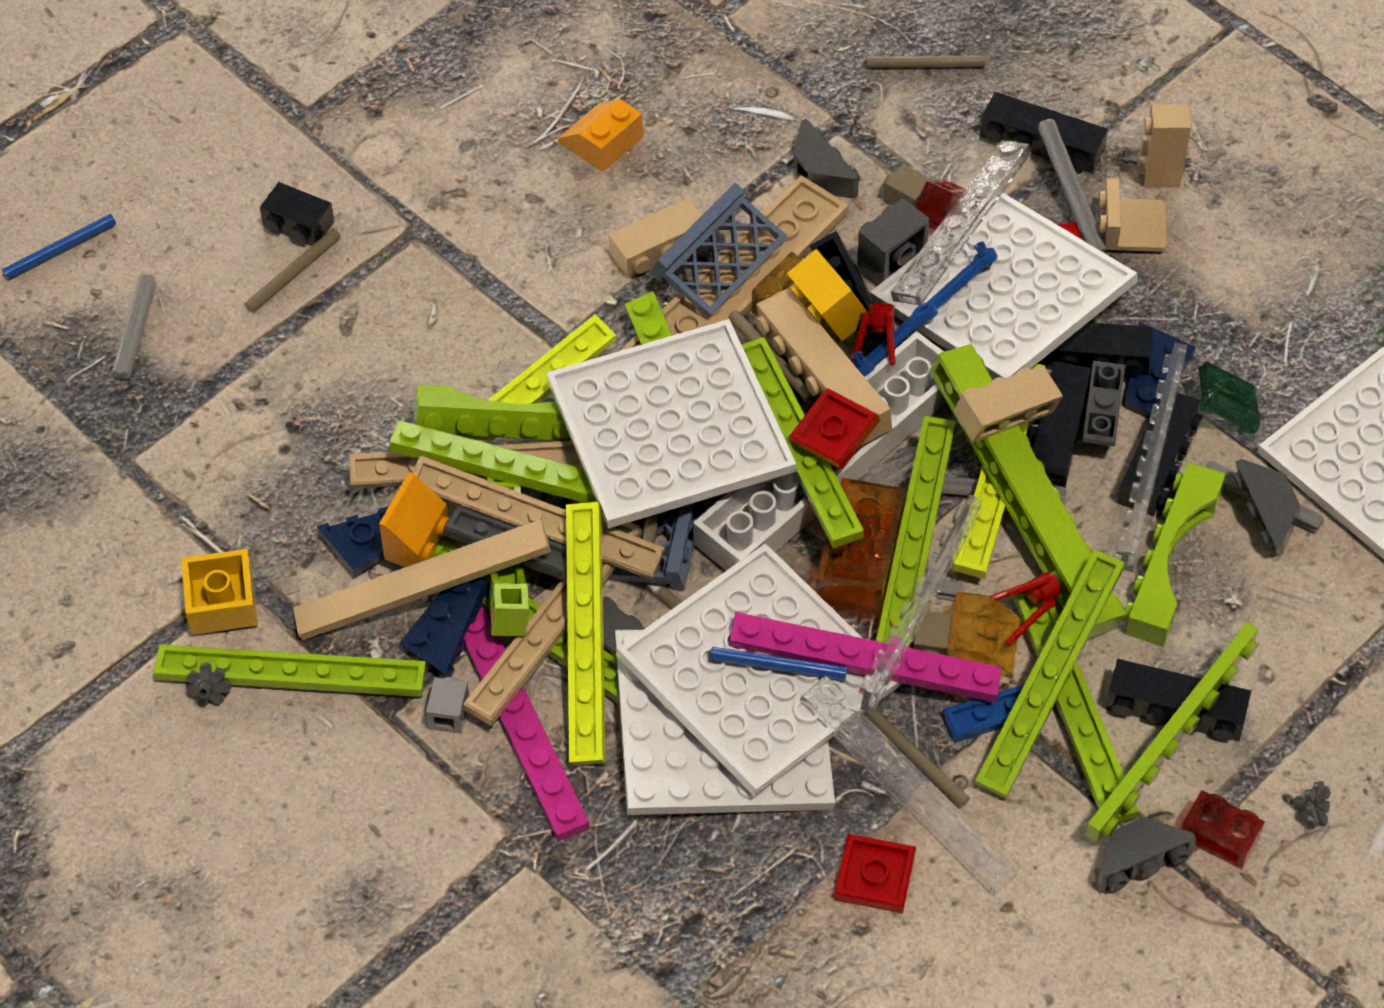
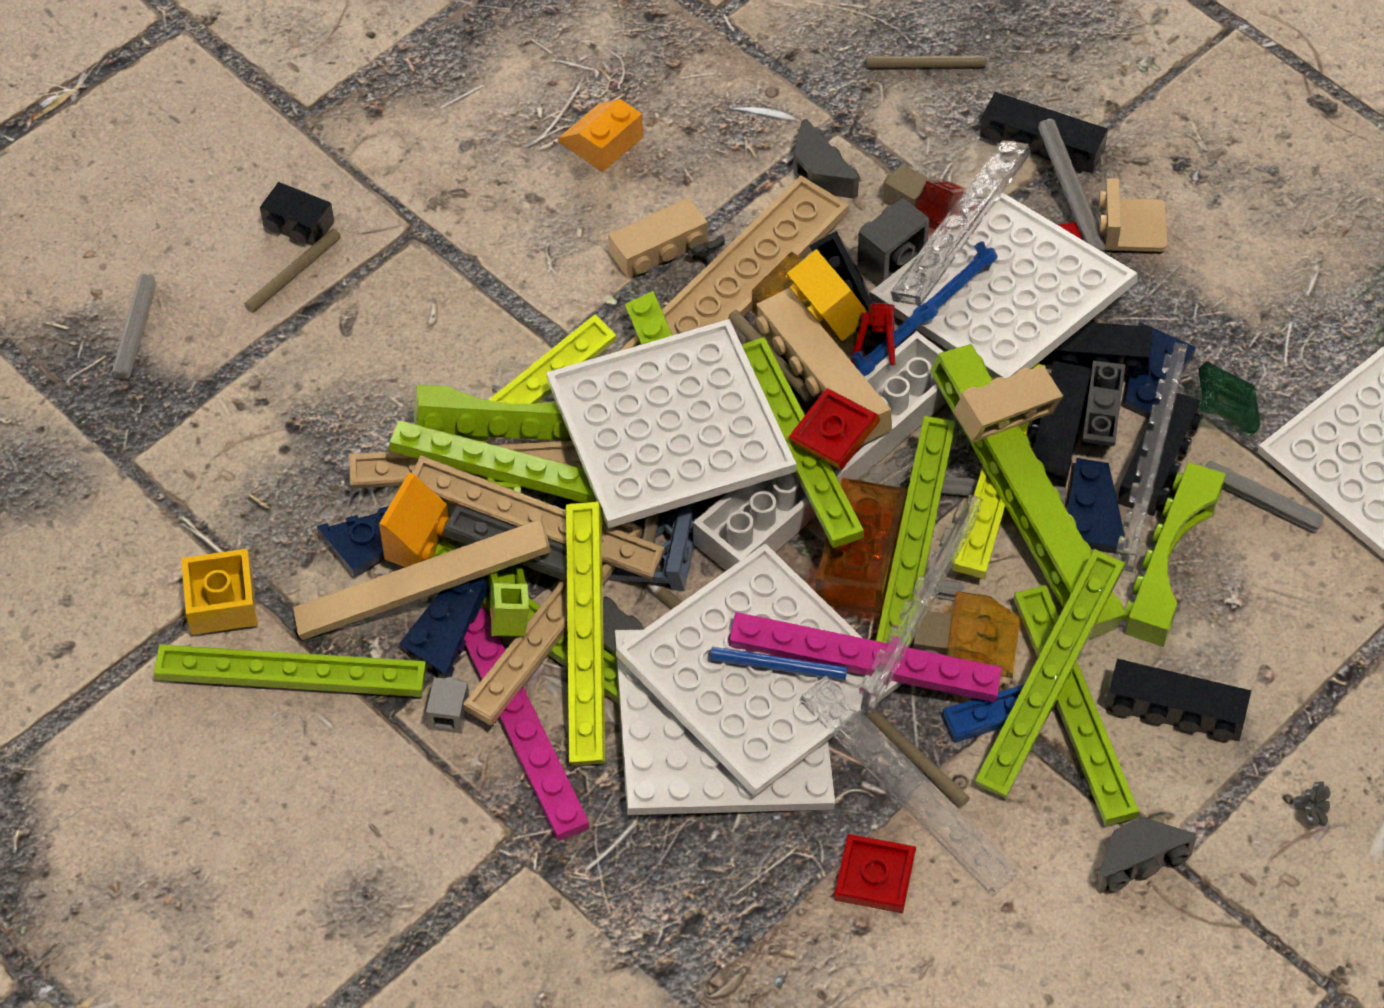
(58, 247): blue bar -> none
(208, 685): dark grey plant -> none
(696, 238): sand blue fence -> none
(1039, 590): red plant -> none
(1095, 505): none -> dark blue wing
(1165, 145): tan brick -> none
(1166, 743): lime plate -> none
(1218, 835): clear red brick -> none
(1271, 502): dark grey slope -> none

